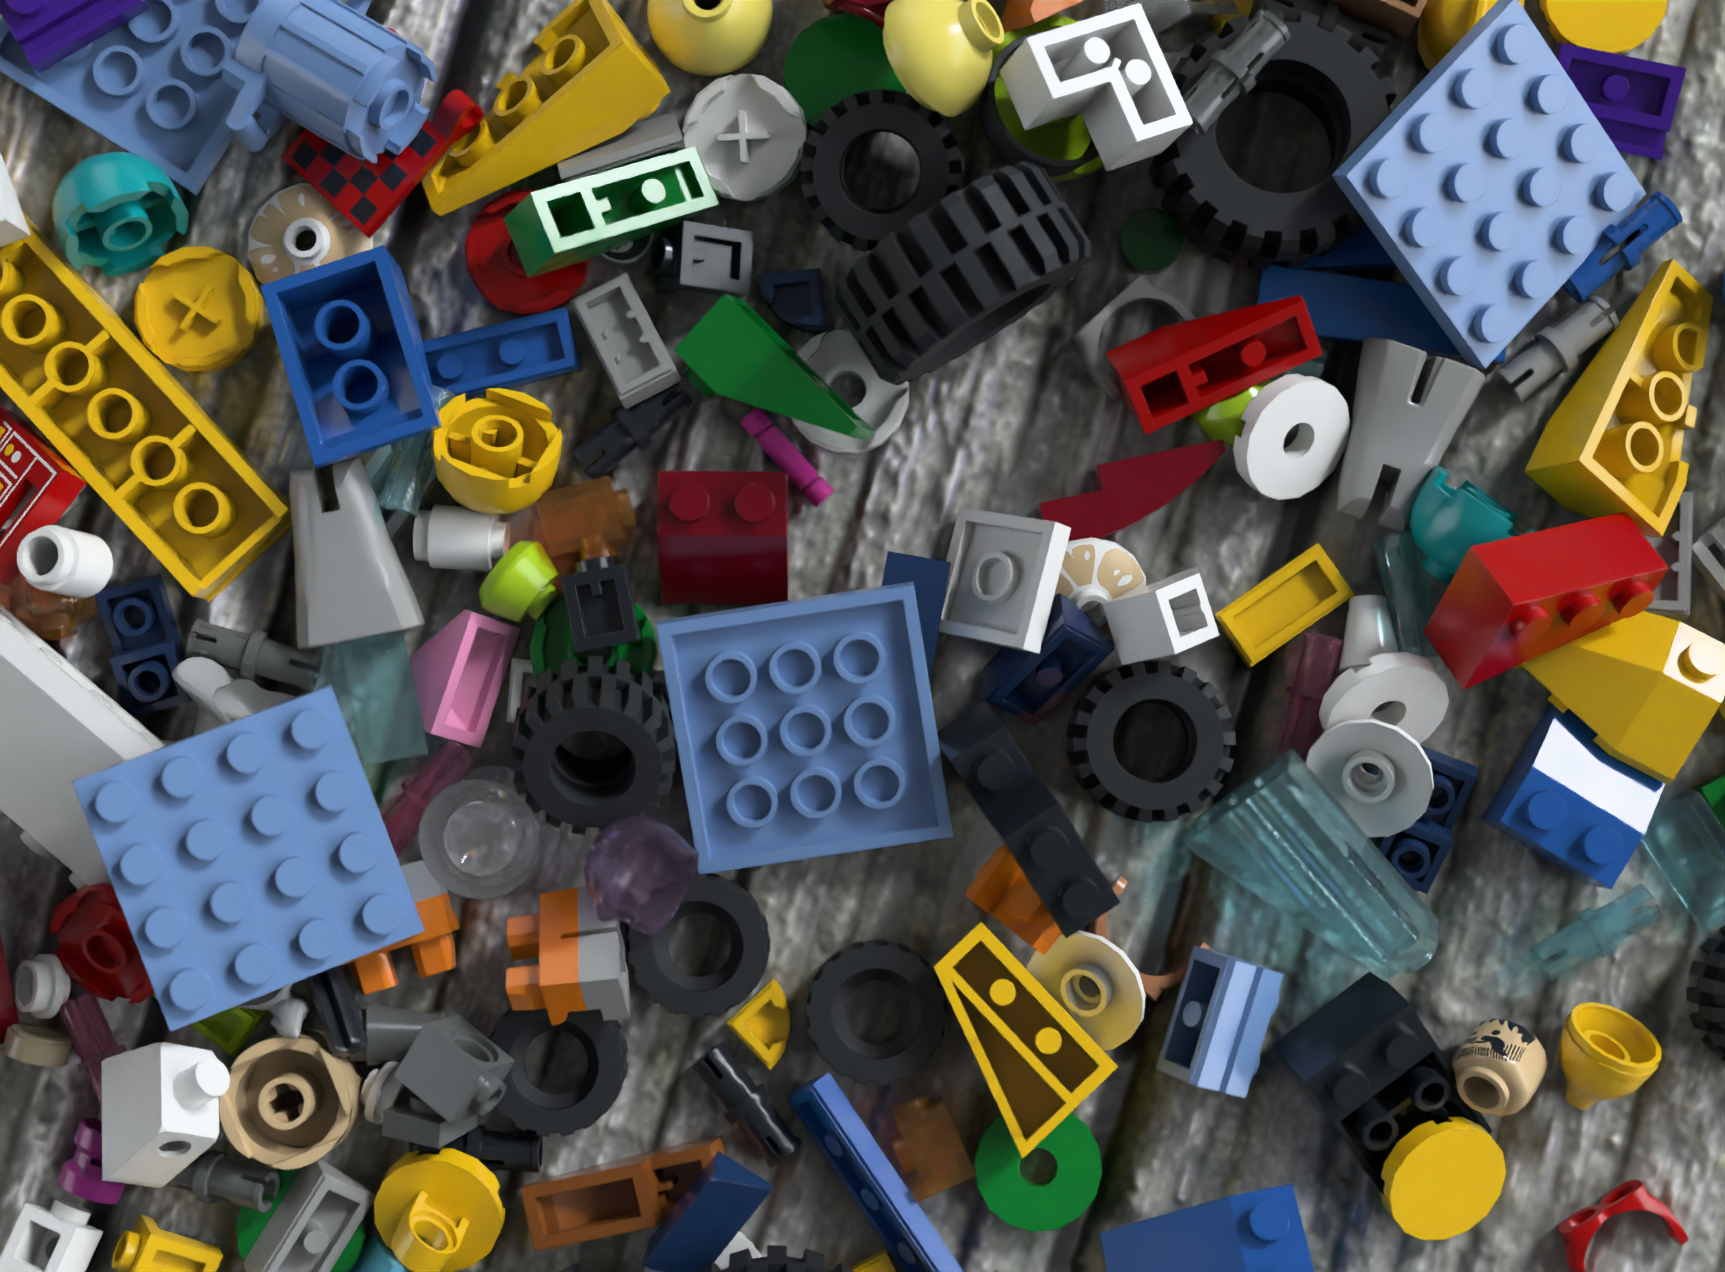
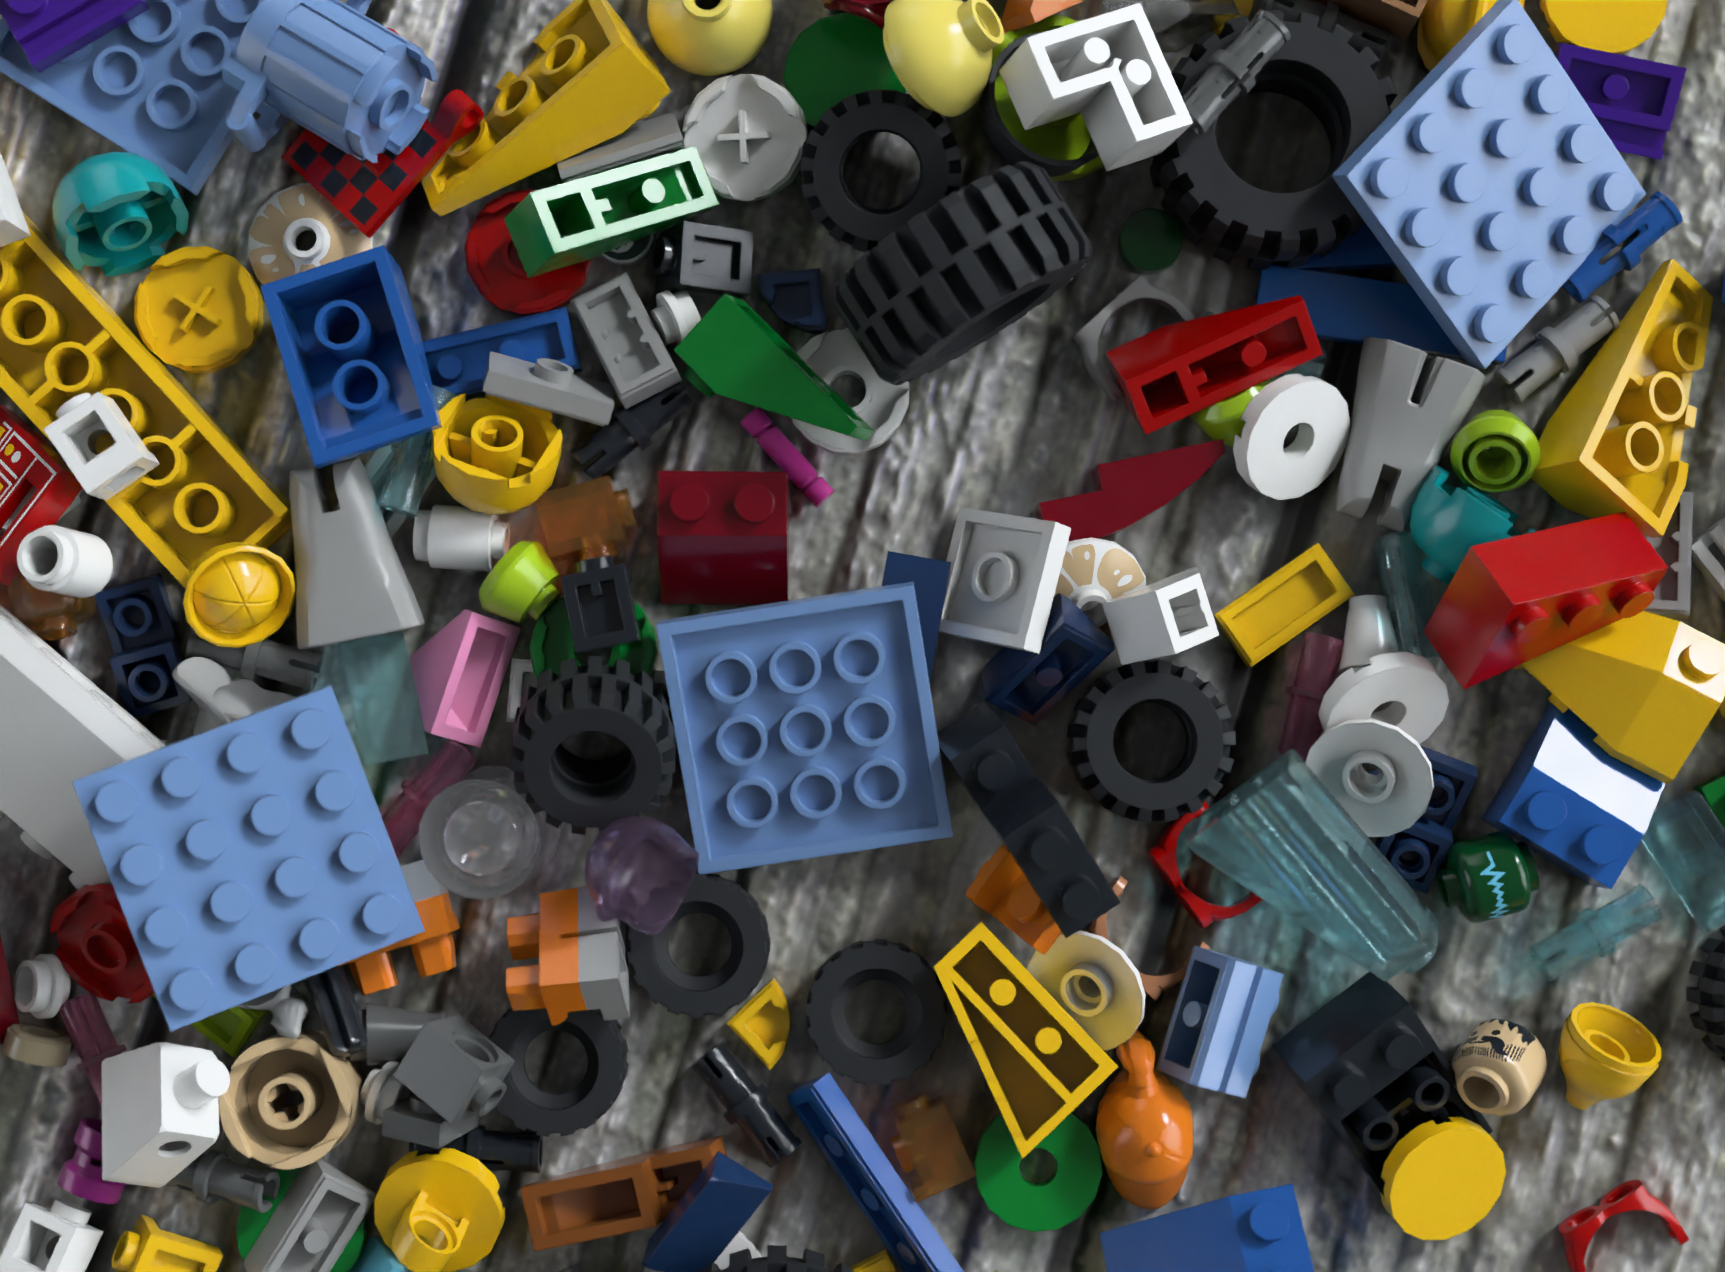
(75, 436): none -> white brick
(238, 595): none -> yellow hat
(548, 387): none -> light grey plate
(674, 316): none -> white plate
(1144, 1129): none -> orange hair
(1164, 859): none -> red cap
(1488, 877): none -> dark green head
(1495, 452): none -> lime cone

